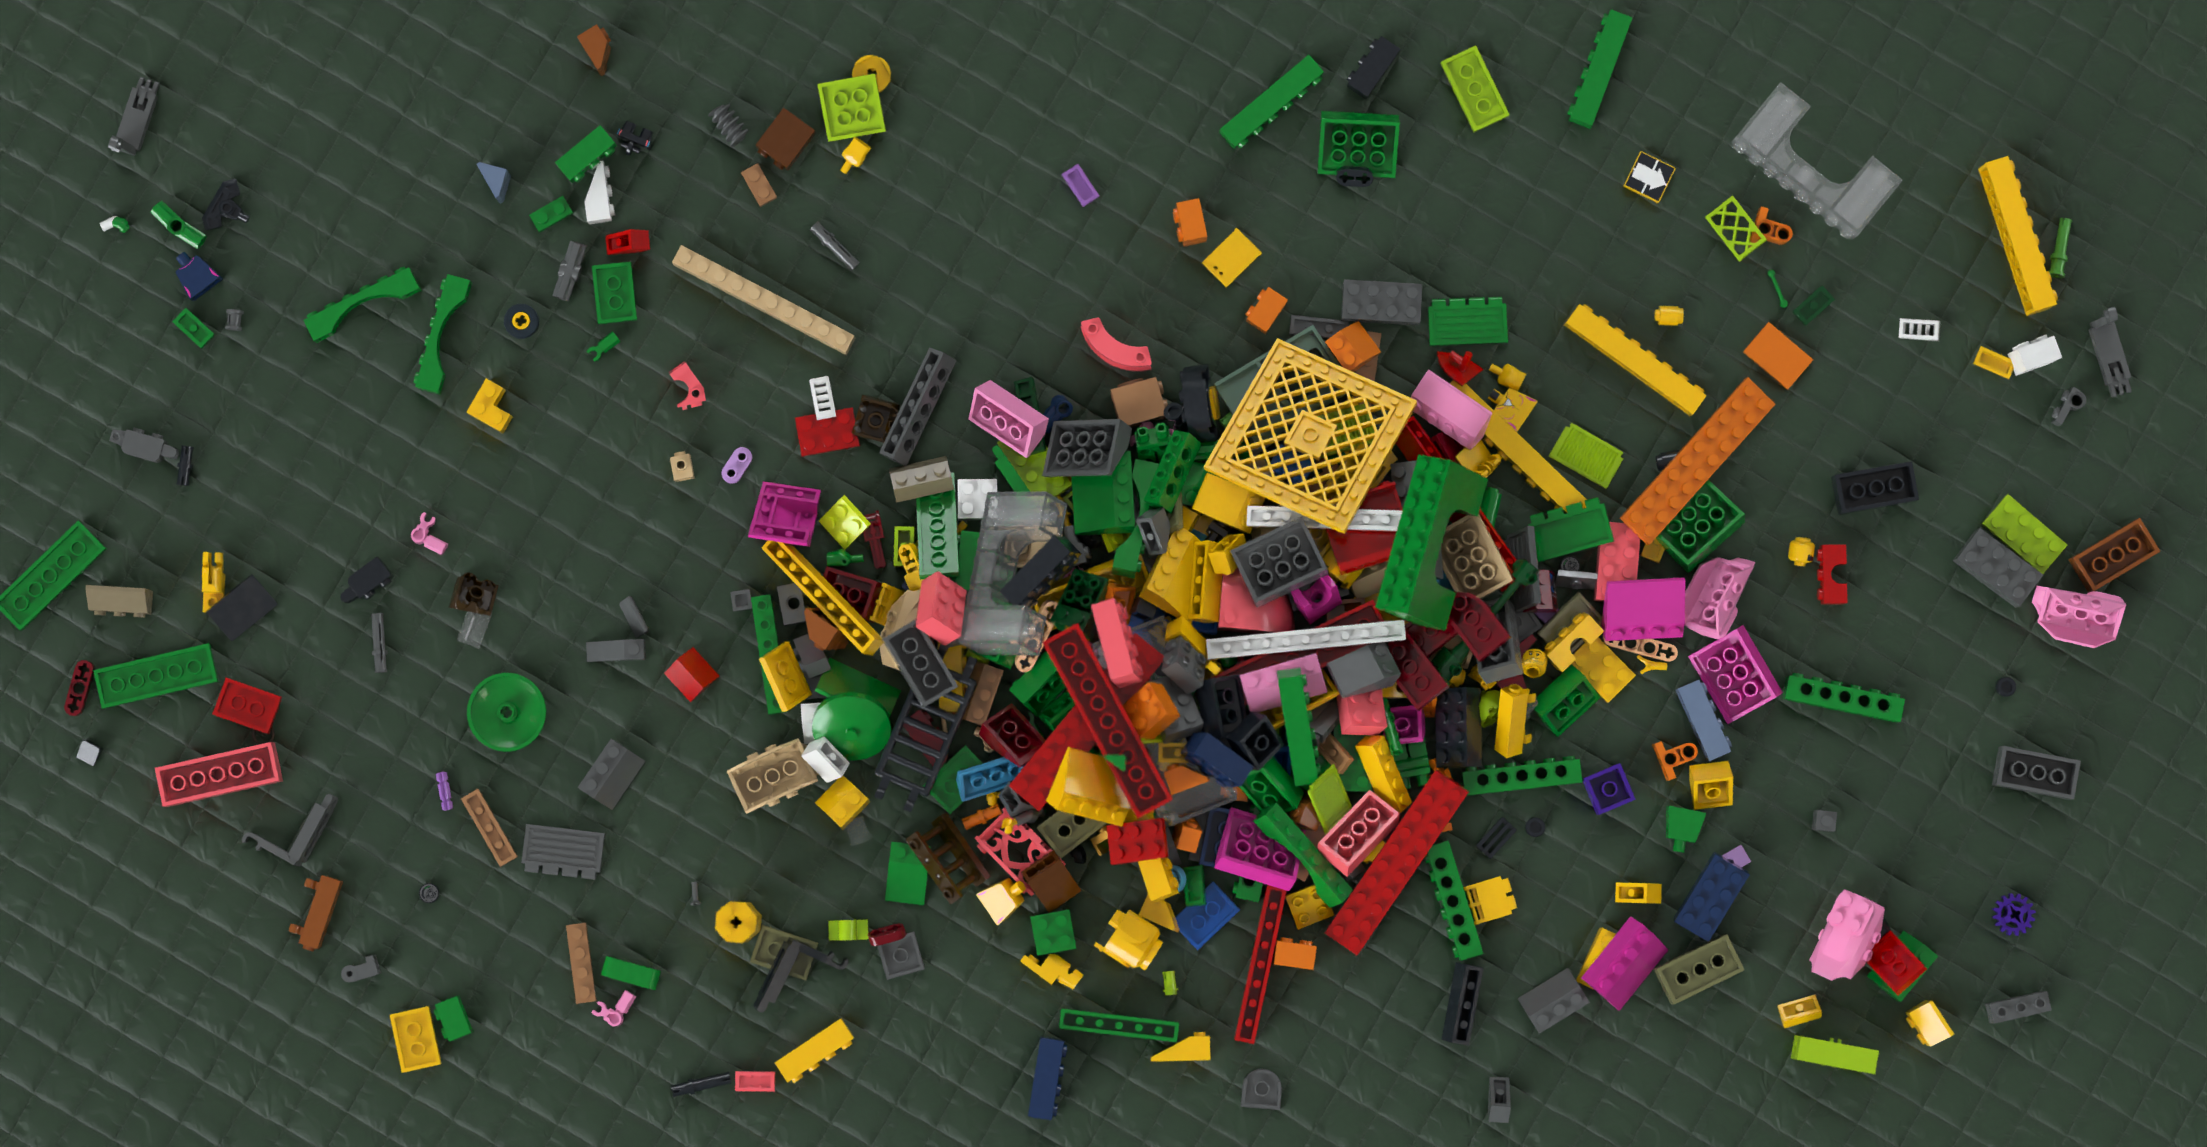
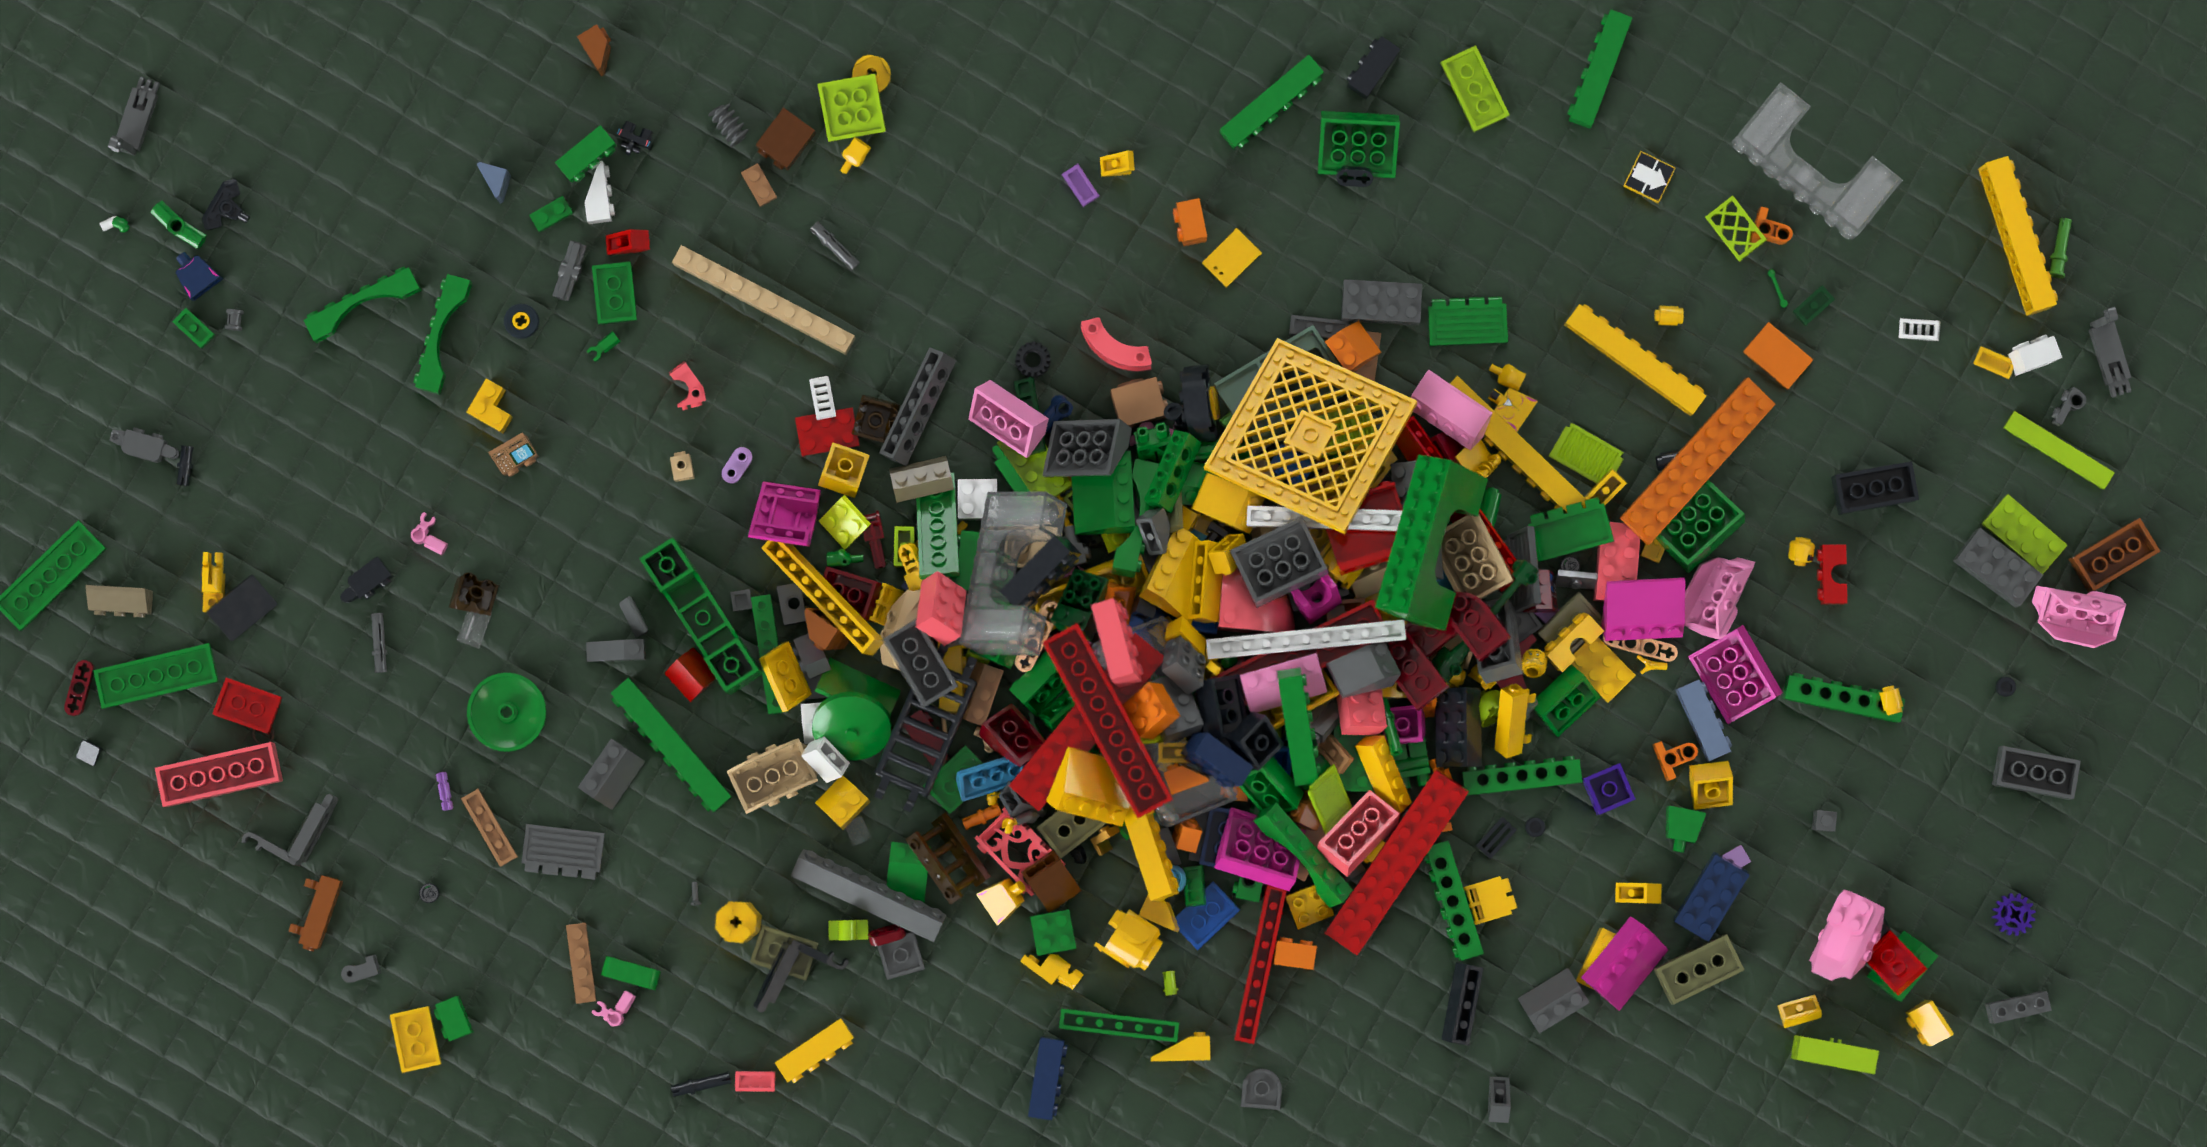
(514, 455): none -> medium nougat slope
(672, 746): none -> green brick
(701, 616): none -> green arch
(843, 470): none -> yellow slope
(868, 895): none -> dark grey brick
(1033, 371): none -> black tyre
(1117, 164): none -> yellow slope
(1117, 760): green slope -> none
(1137, 841): red plate -> none
(1266, 310): orange brick -> none
(1457, 367): red shield -> none
(1607, 487): none -> yellow brick
(1891, 700): none -> yellow brick
(2058, 450): none -> lime tile

